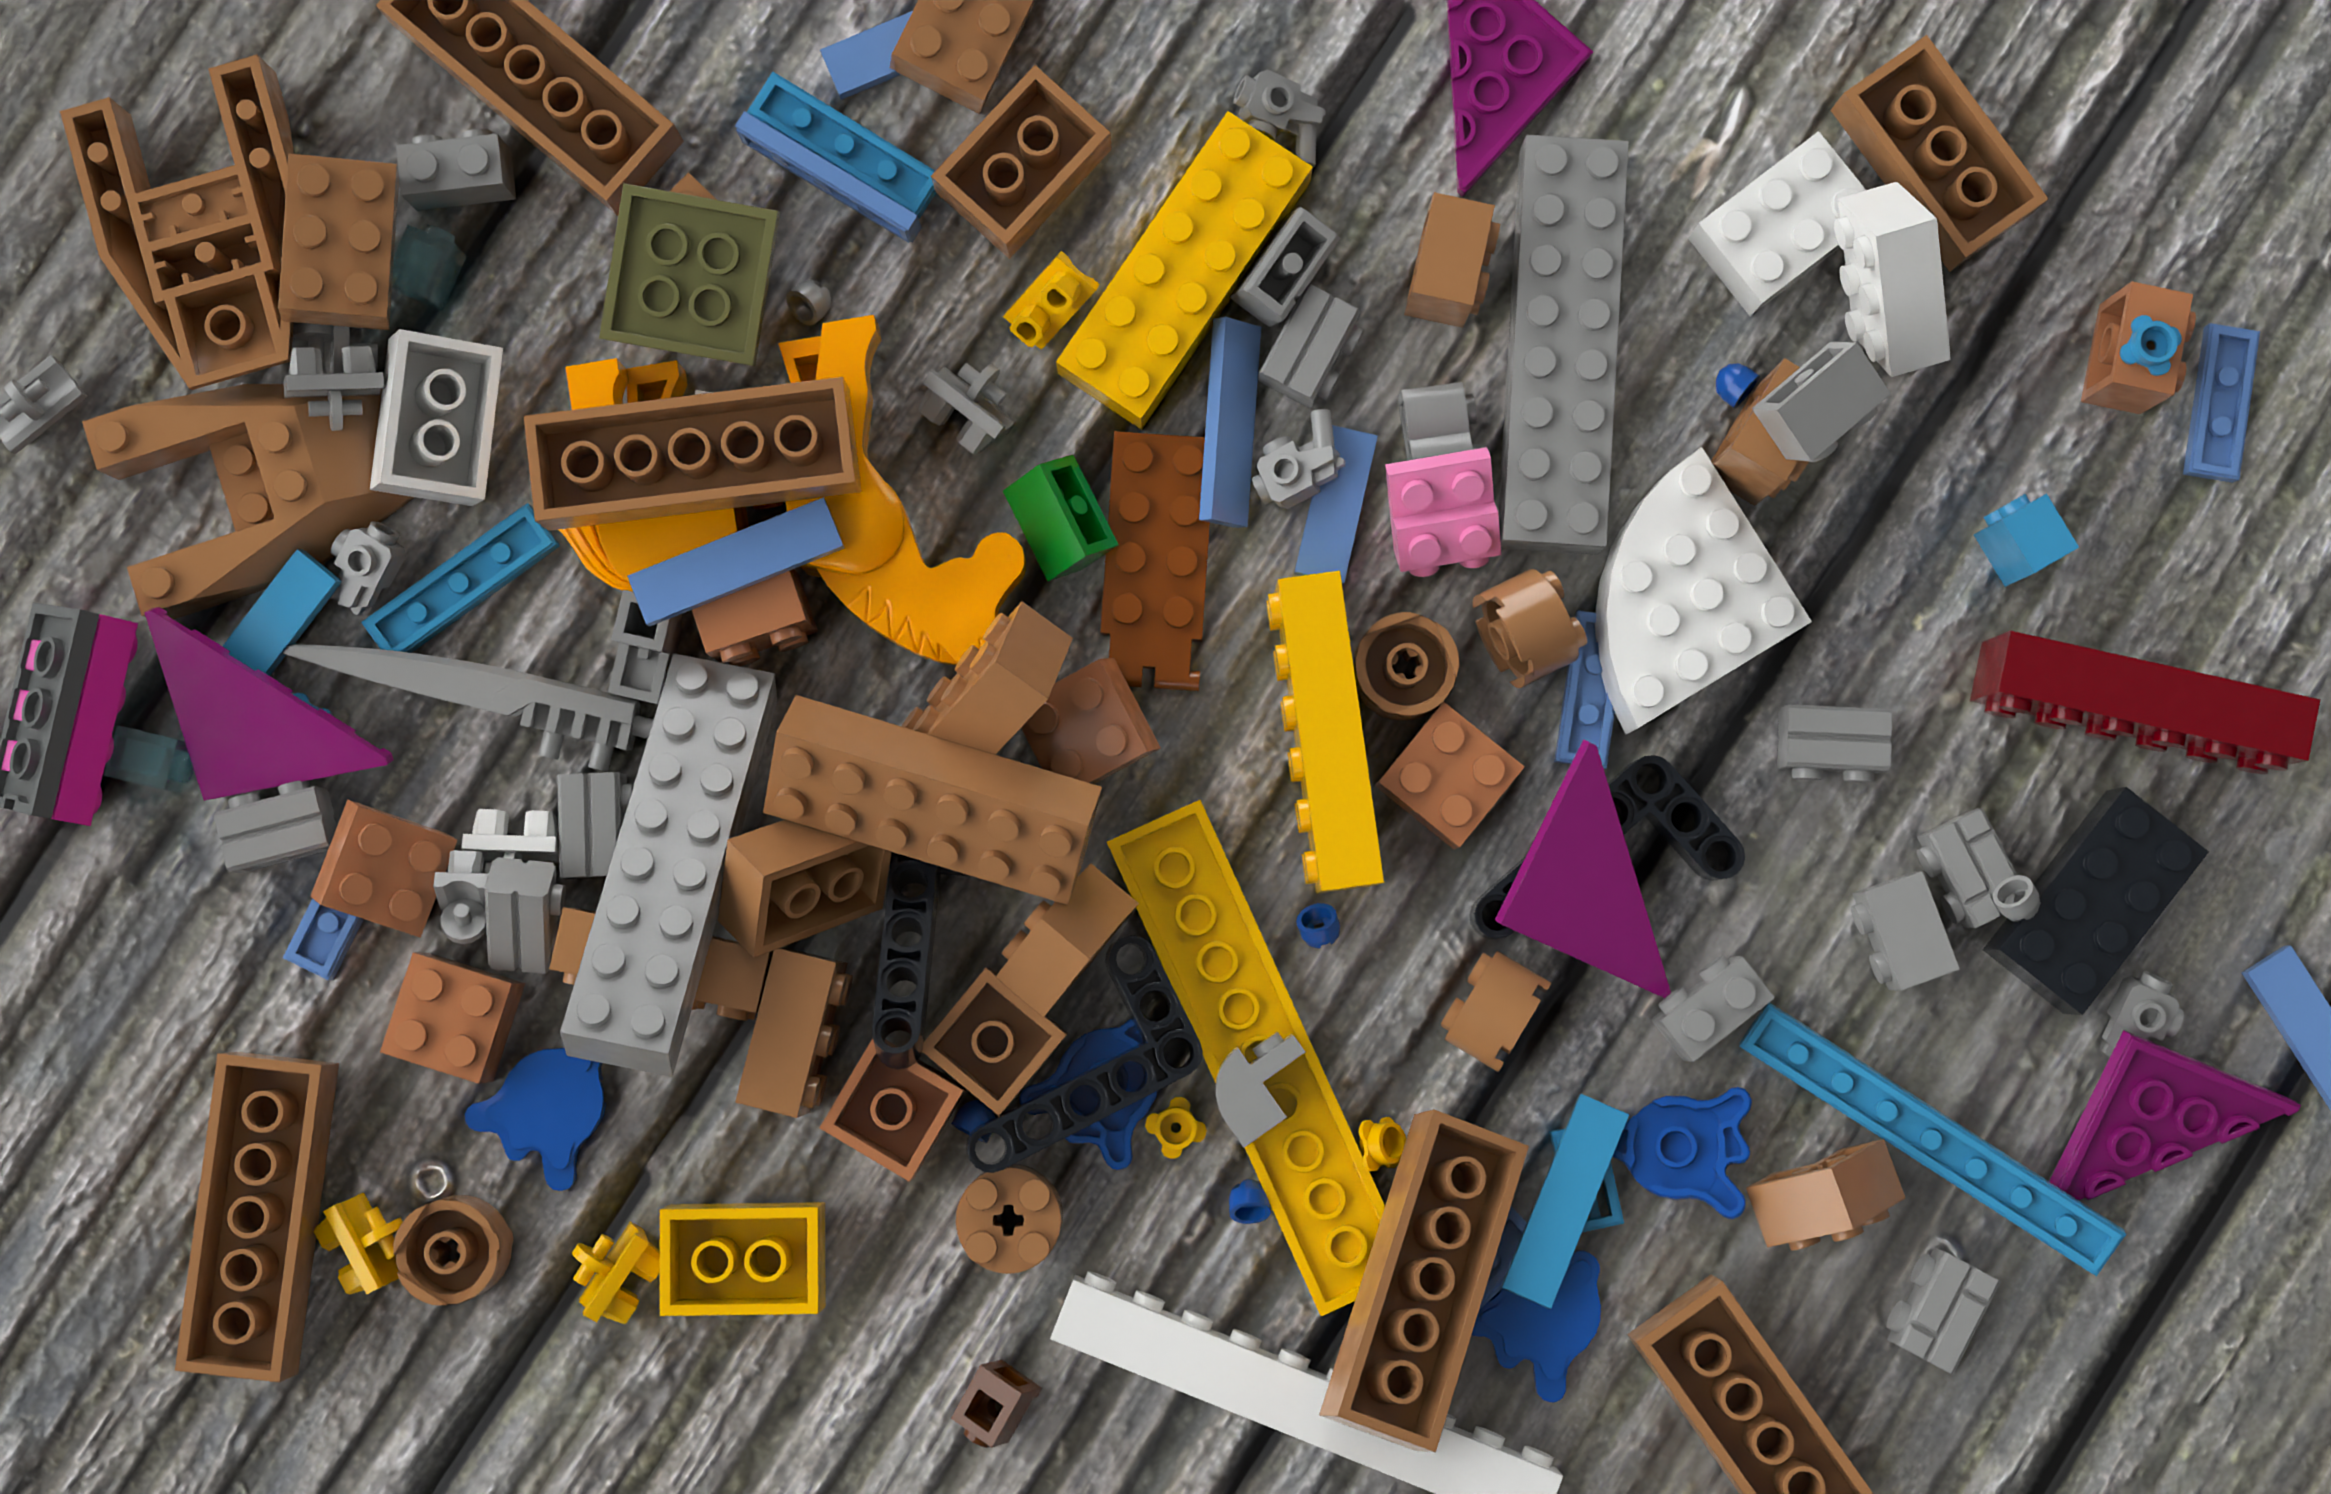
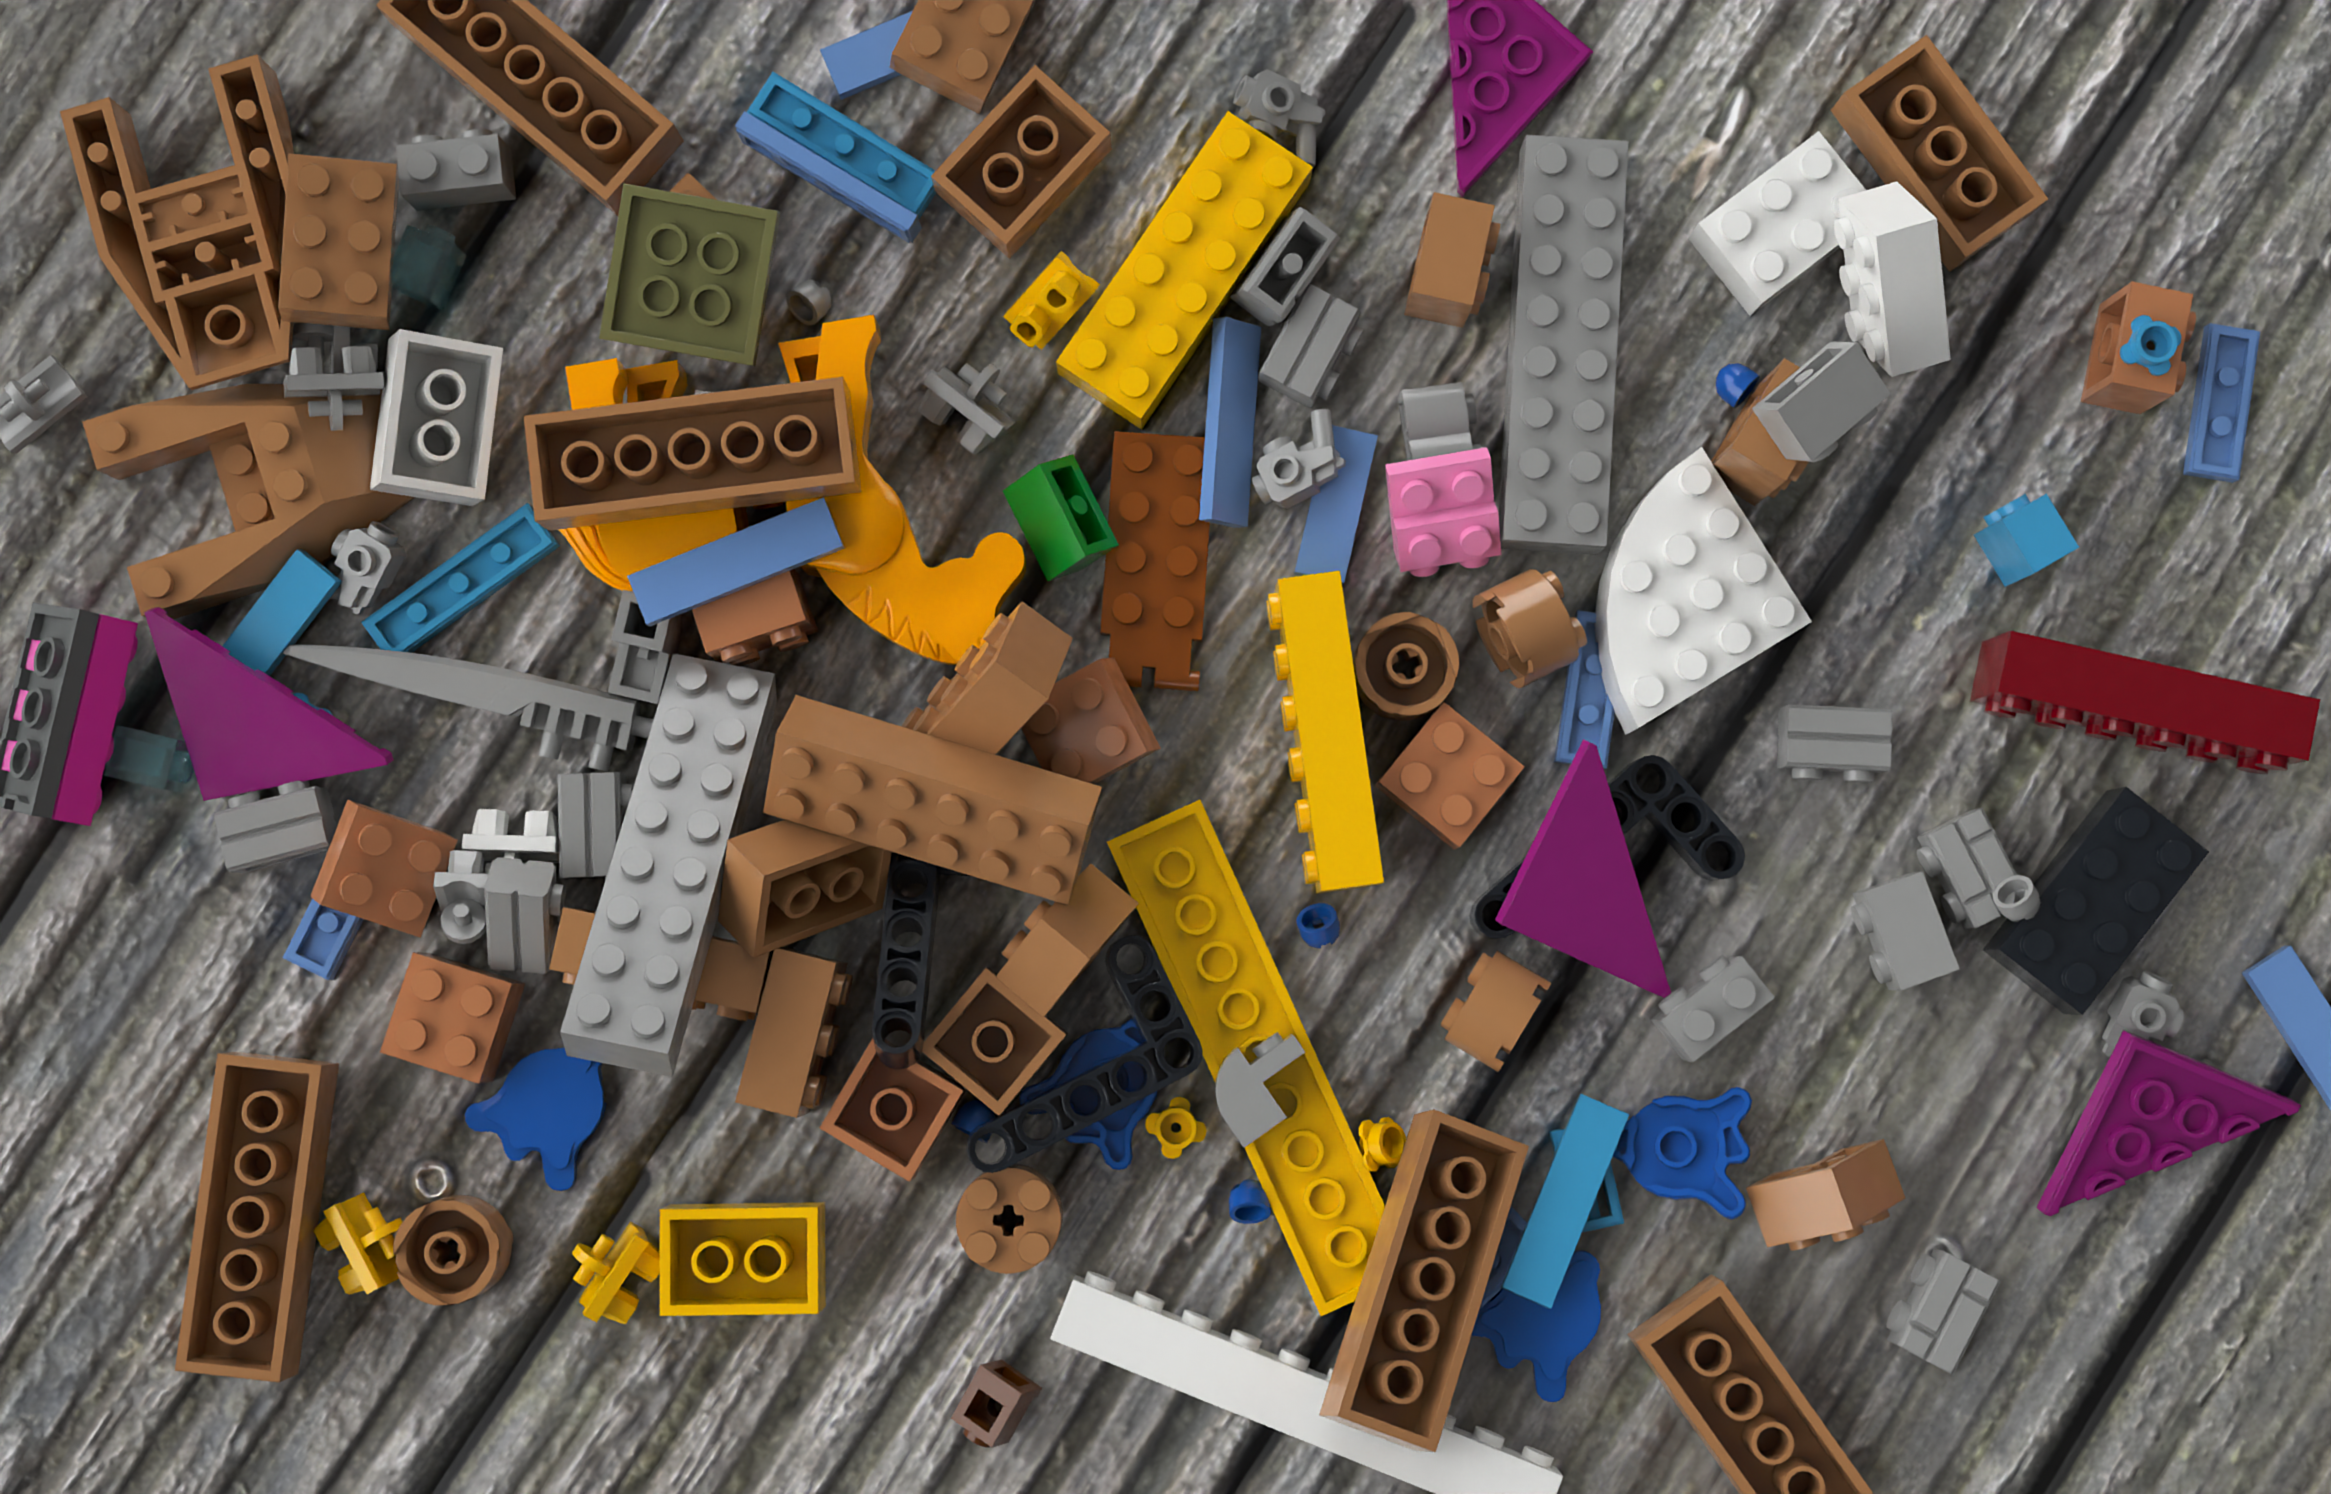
(1932, 1139): dark azure tile -> none

